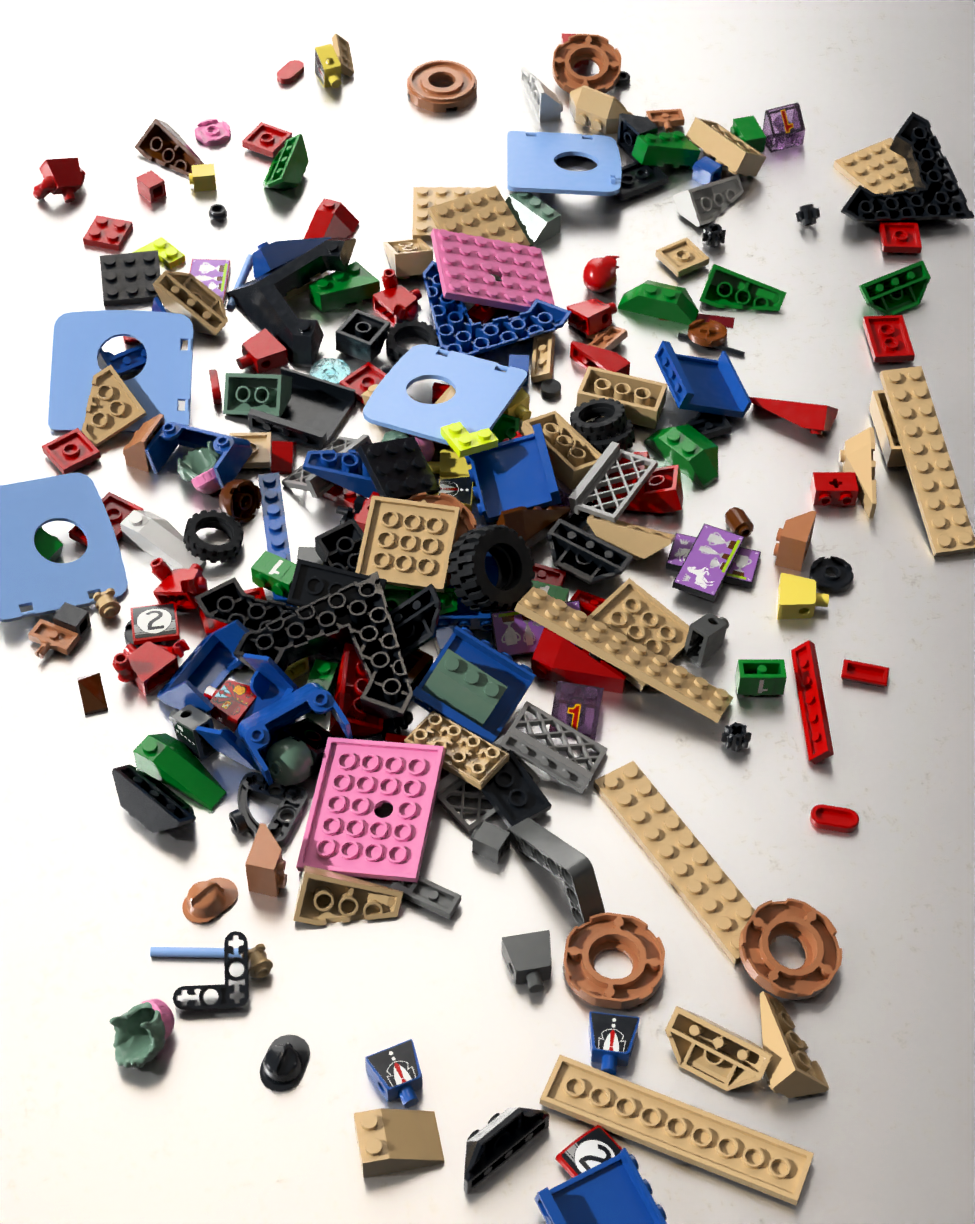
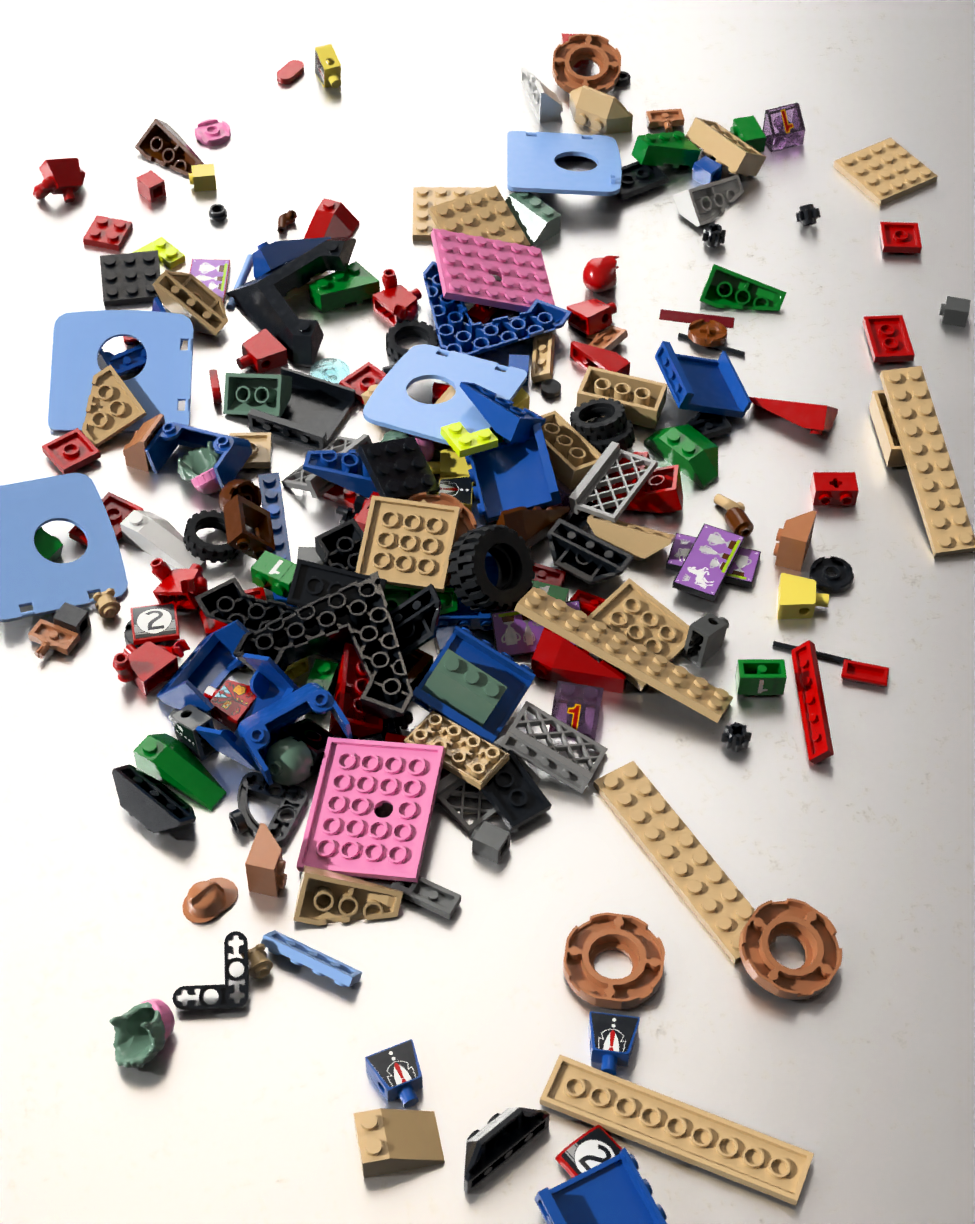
(92, 693): reddish brown slope -> none
(191, 952): light blue bar -> none
(241, 512): none -> reddish brown window
(266, 139): plate -> none
(283, 456): red slope -> none
(284, 1062): black piece -> none
(285, 220): none -> reddish brown arm
(288, 165): green wedge -> none
(304, 955): none -> light blue plate
(343, 53): tan plate -> none
(362, 336): black slope -> none
(408, 257): tan slope -> none
(436, 98): nougat piece -> none
(503, 417): none -> blue wedge
(528, 958): dark grey torso -> none
(563, 862): dark grey beam -> none
(630, 127): black slope -> none
(661, 302): green wedge -> none
(682, 257): tan plate -> none
(715, 1051): tan wedge -> none
(727, 503): none -> tan arm
(790, 1067): tan wedge -> none
(819, 654): none -> black axle
(834, 818): red tile -> none
(858, 458): tan wedge -> none
(897, 290): green wedge -> none
(935, 183): black wedge -> none
(955, 311): none -> dark grey brick

